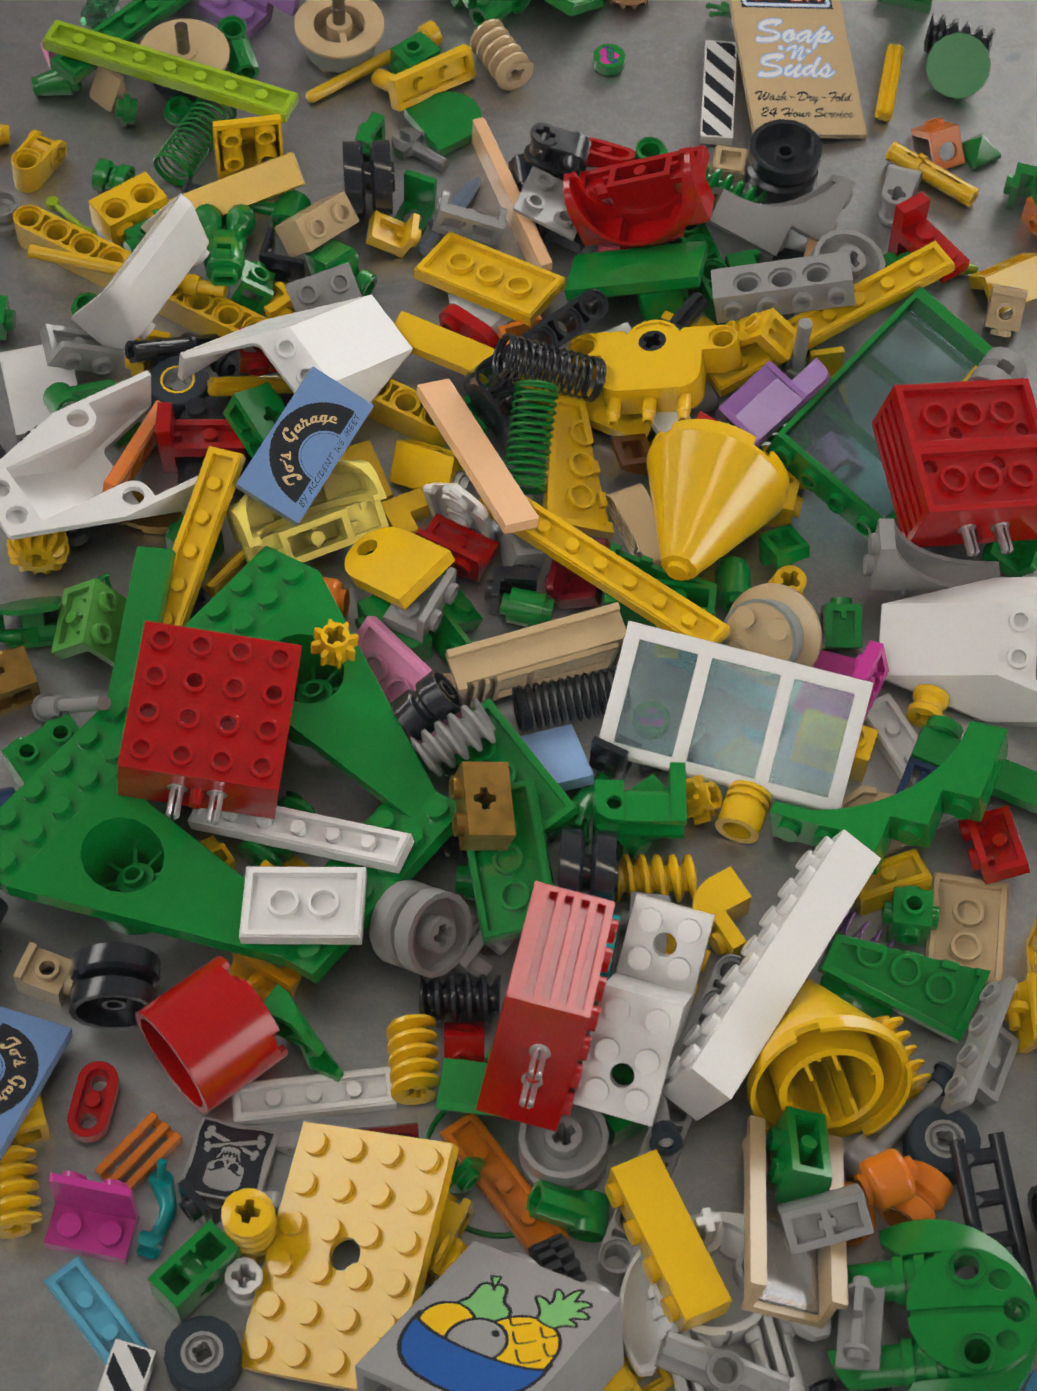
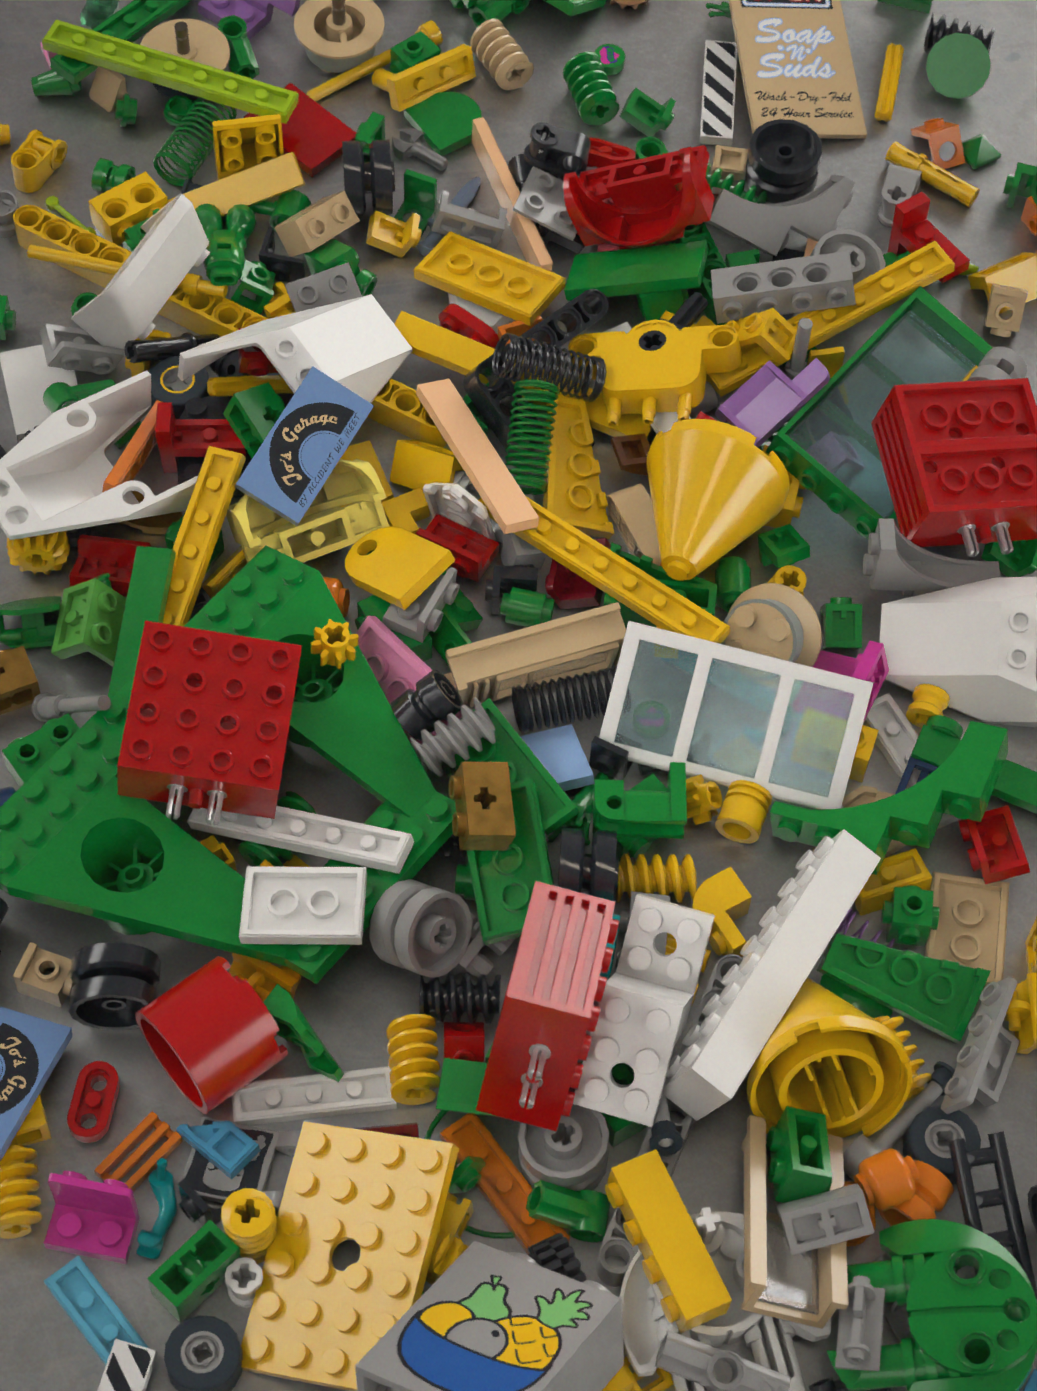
(102, 556): none -> red bracket
(221, 1144): none -> dark azure tile
(313, 134): none -> red tile
(590, 89): none -> green piece
(646, 113): none -> green bracket

